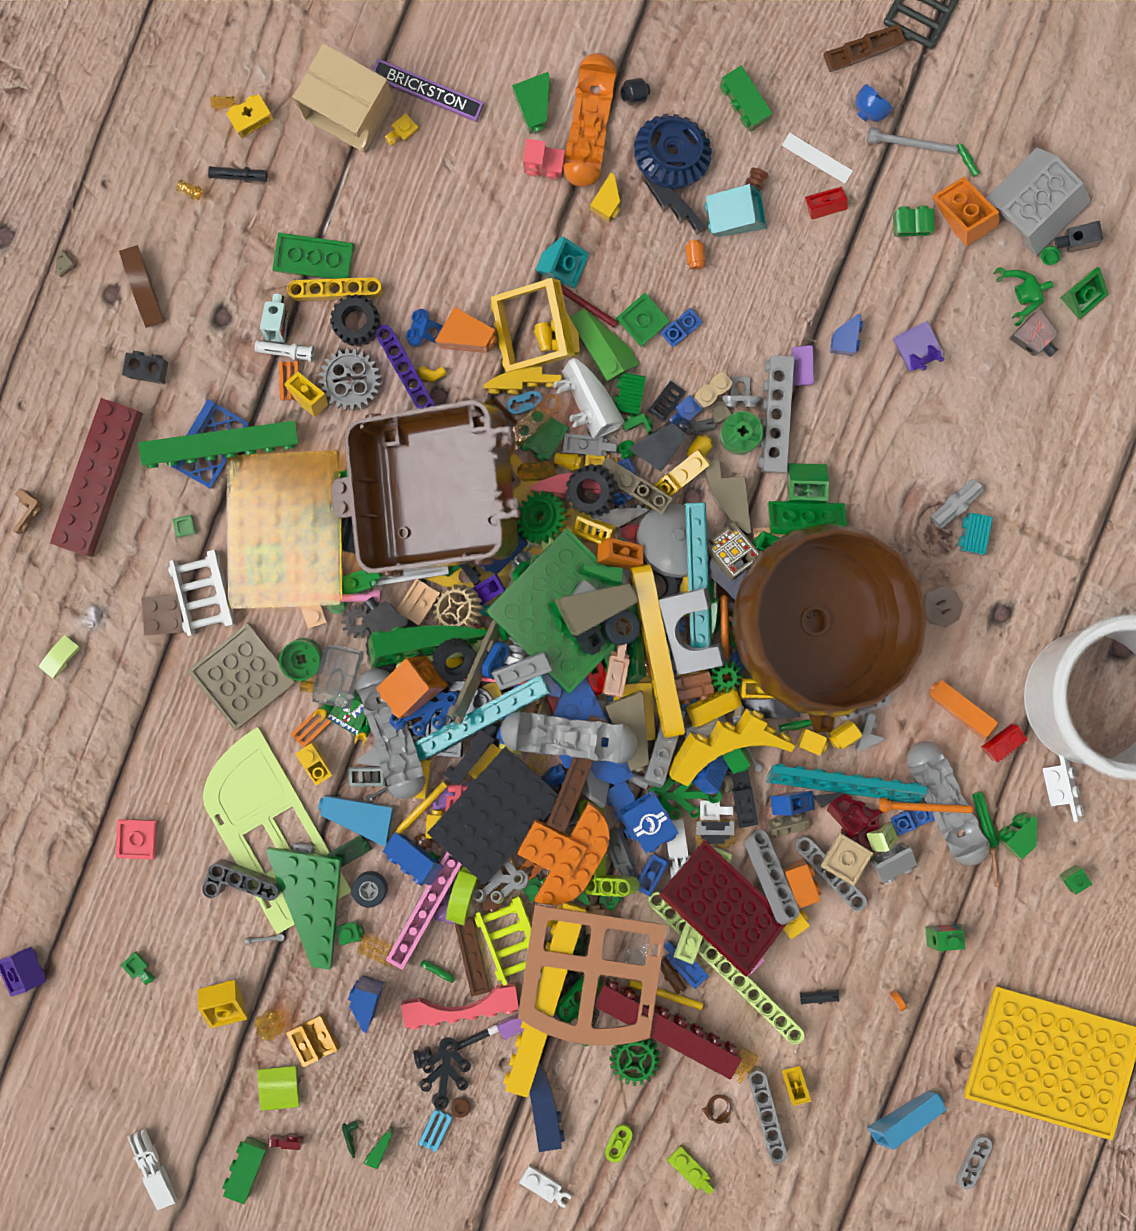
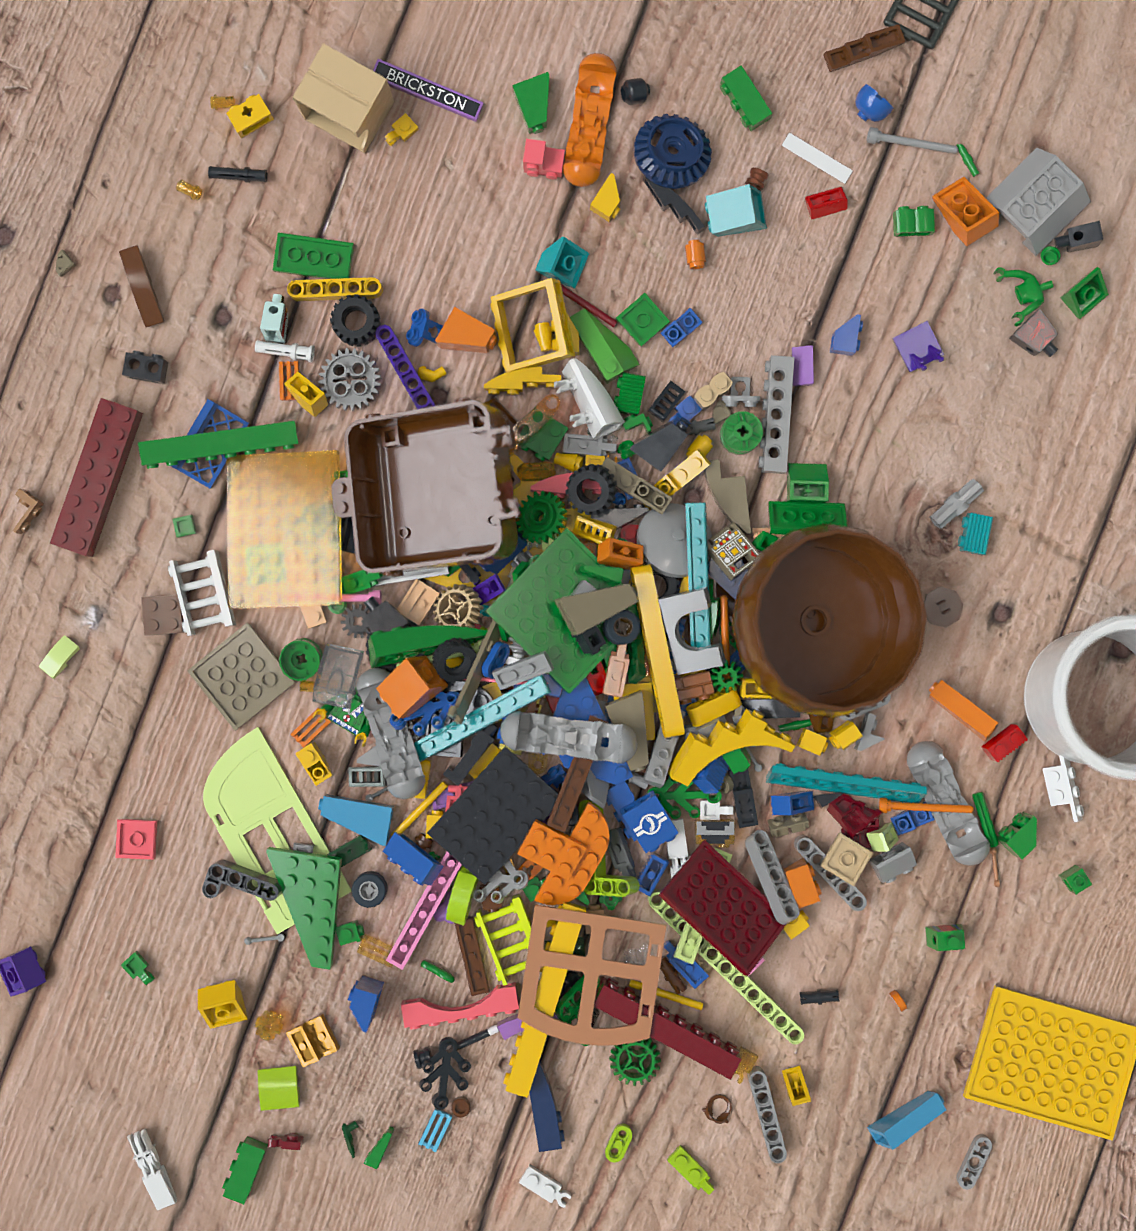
(522, 398): dark azure beam -> none

